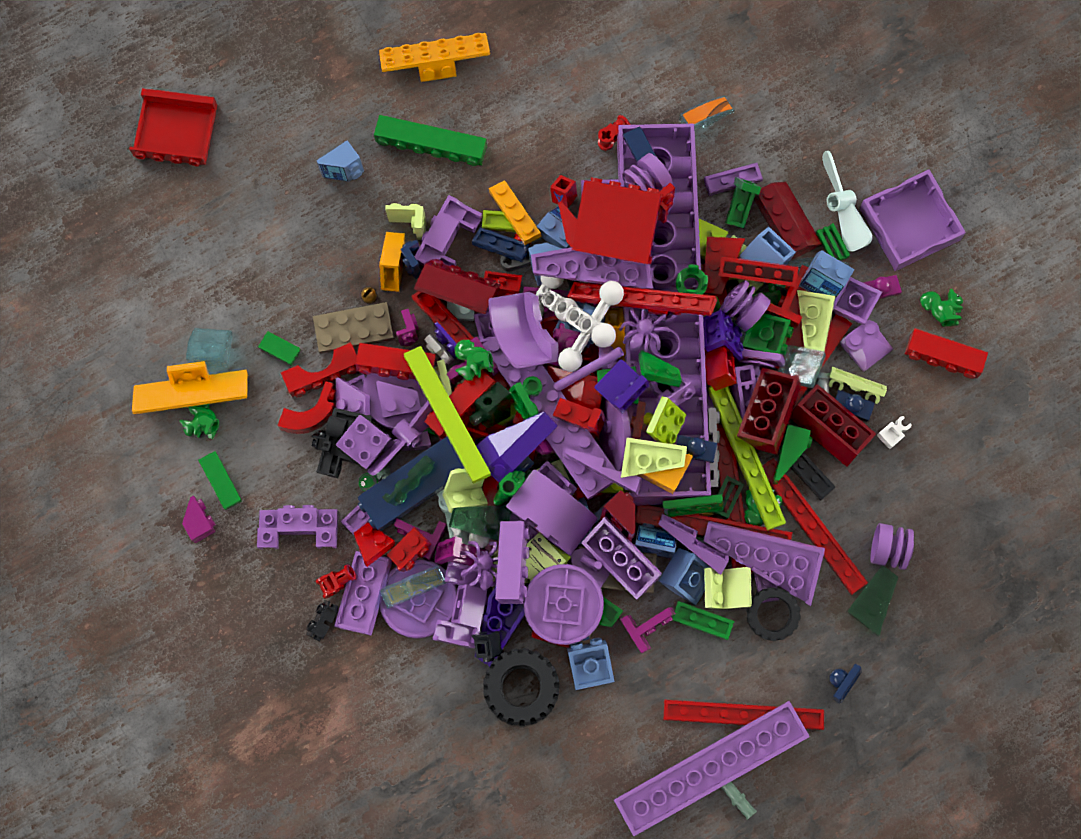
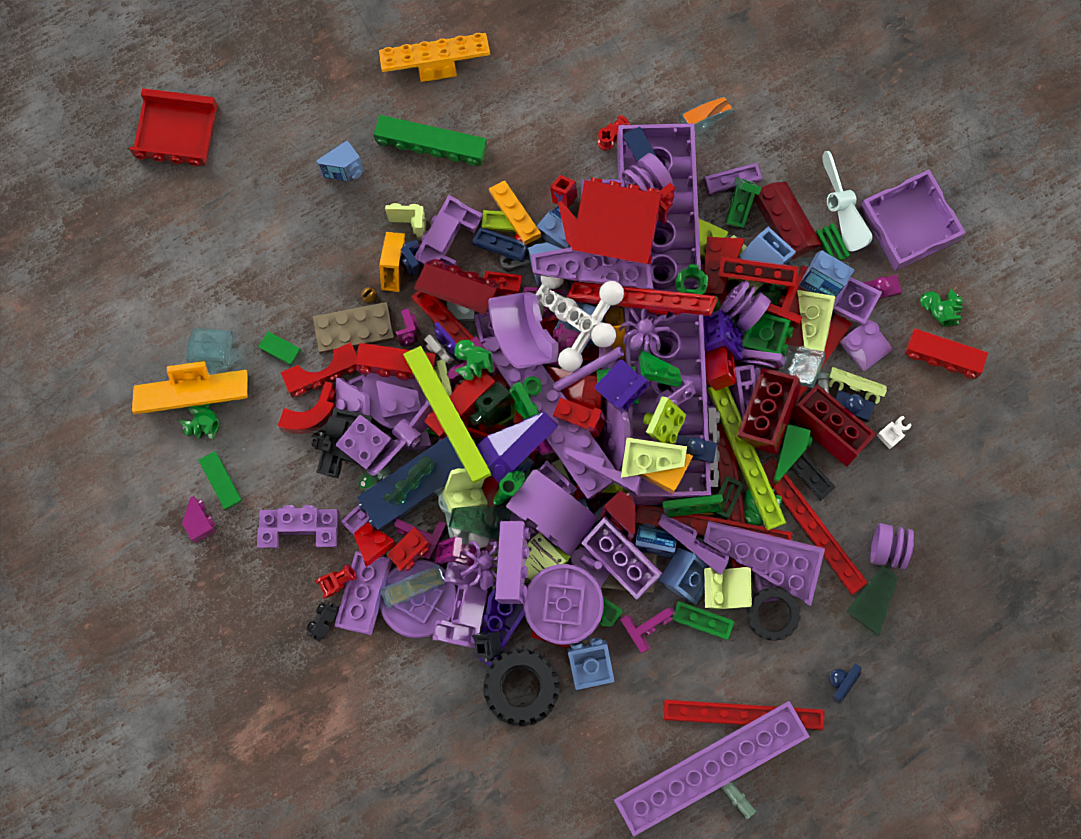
(637, 421): clear red plate -> none

